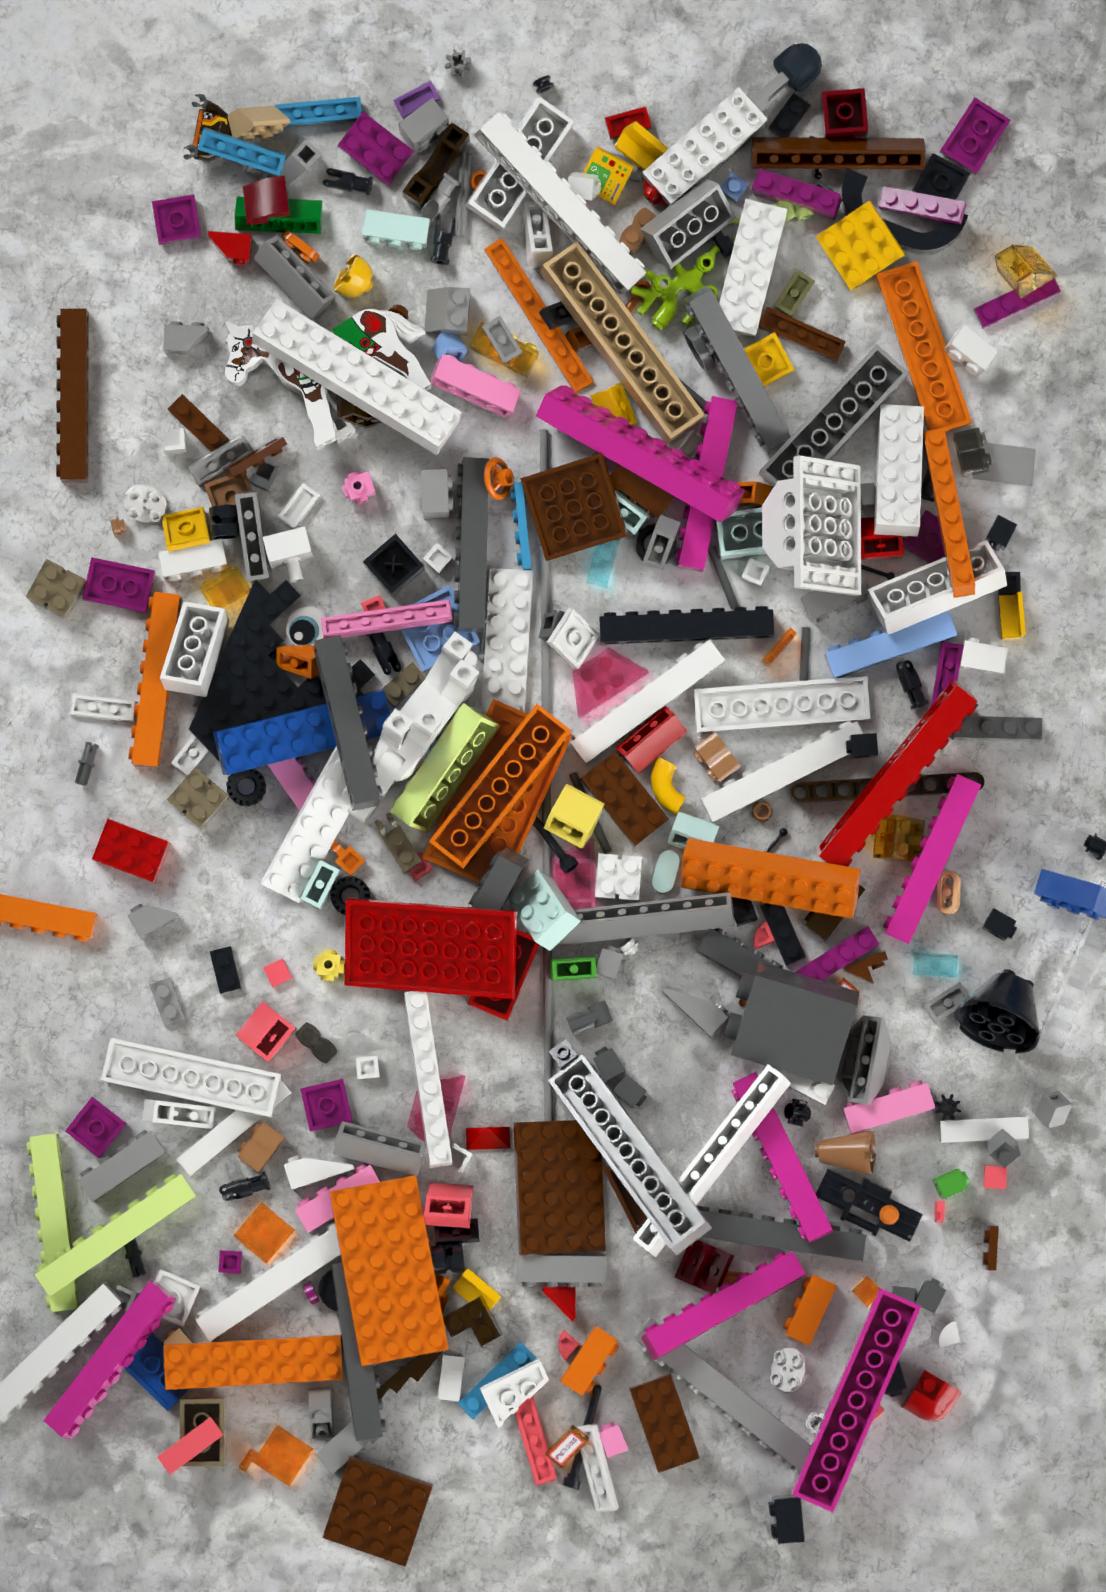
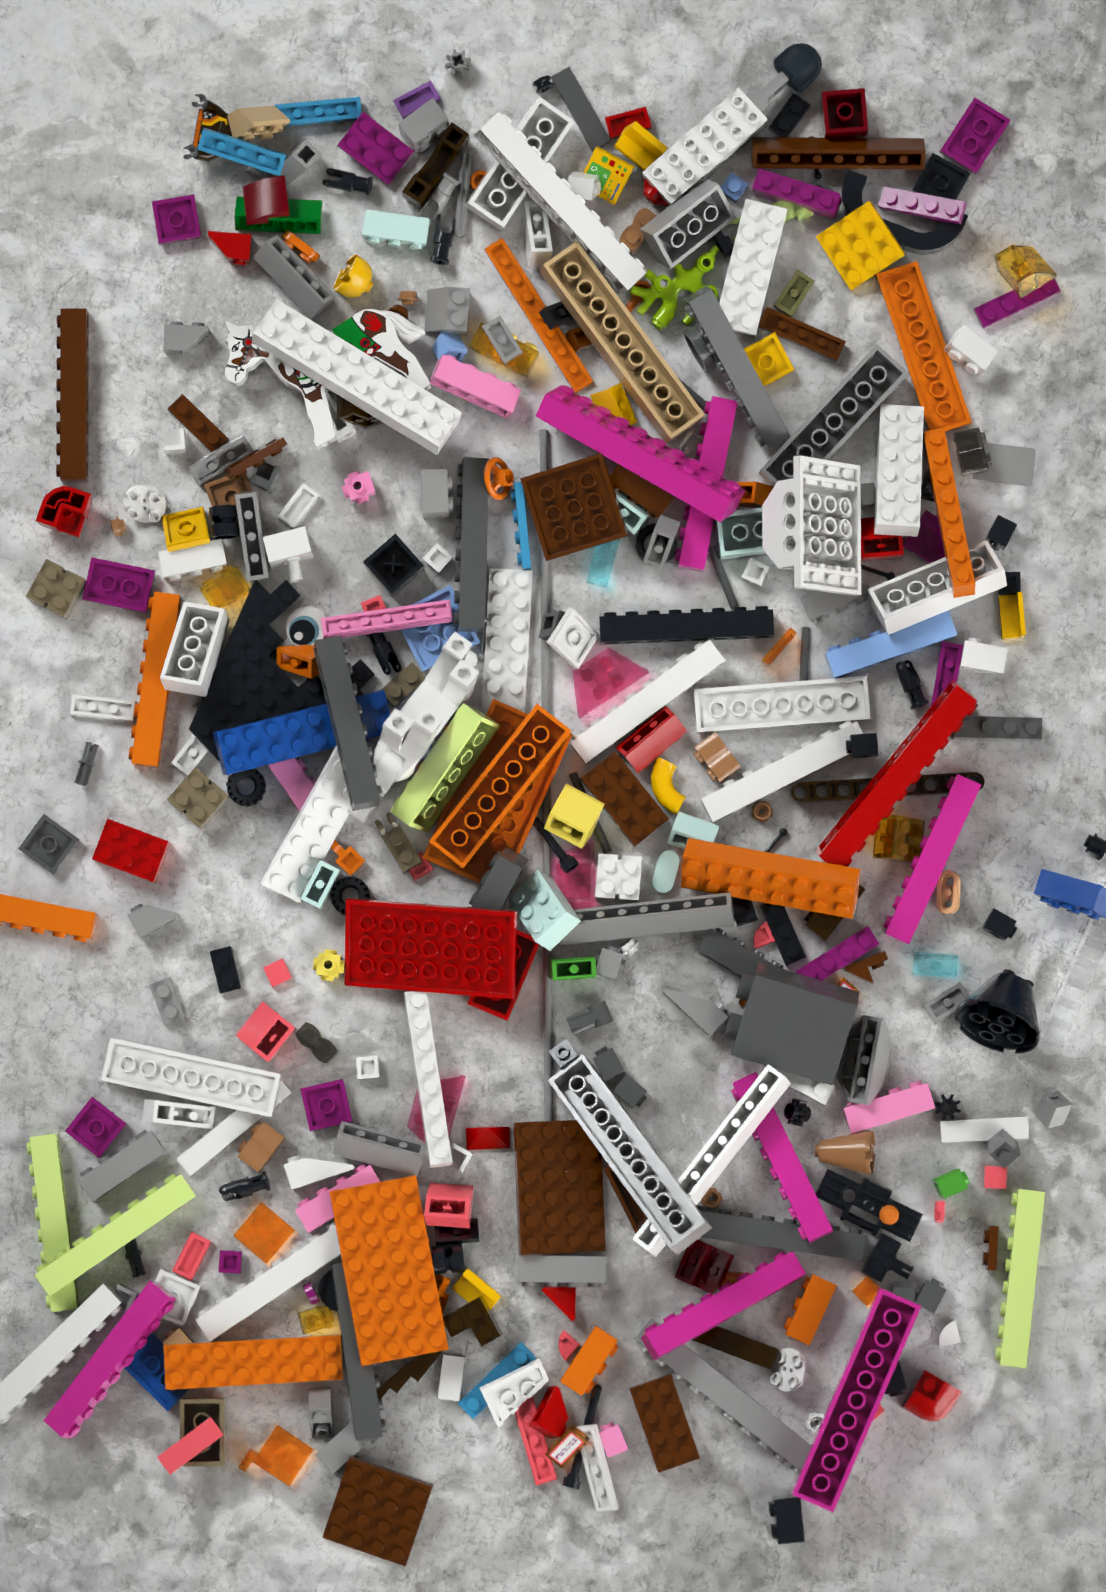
(48, 844): none -> dark grey plate
(65, 510): none -> red brick
(191, 1256): none -> coral tile
(315, 1319): none -> clear yellow bracket
(408, 297): none -> medium nougat plate
(551, 1414): none -> red slope
(580, 109): none -> dark grey tile
(717, 1198): none -> medium nougat plate
(739, 1346): none -> dark brown slope
(883, 1259): none -> black brick
(1021, 1278): none -> yellowish green brick

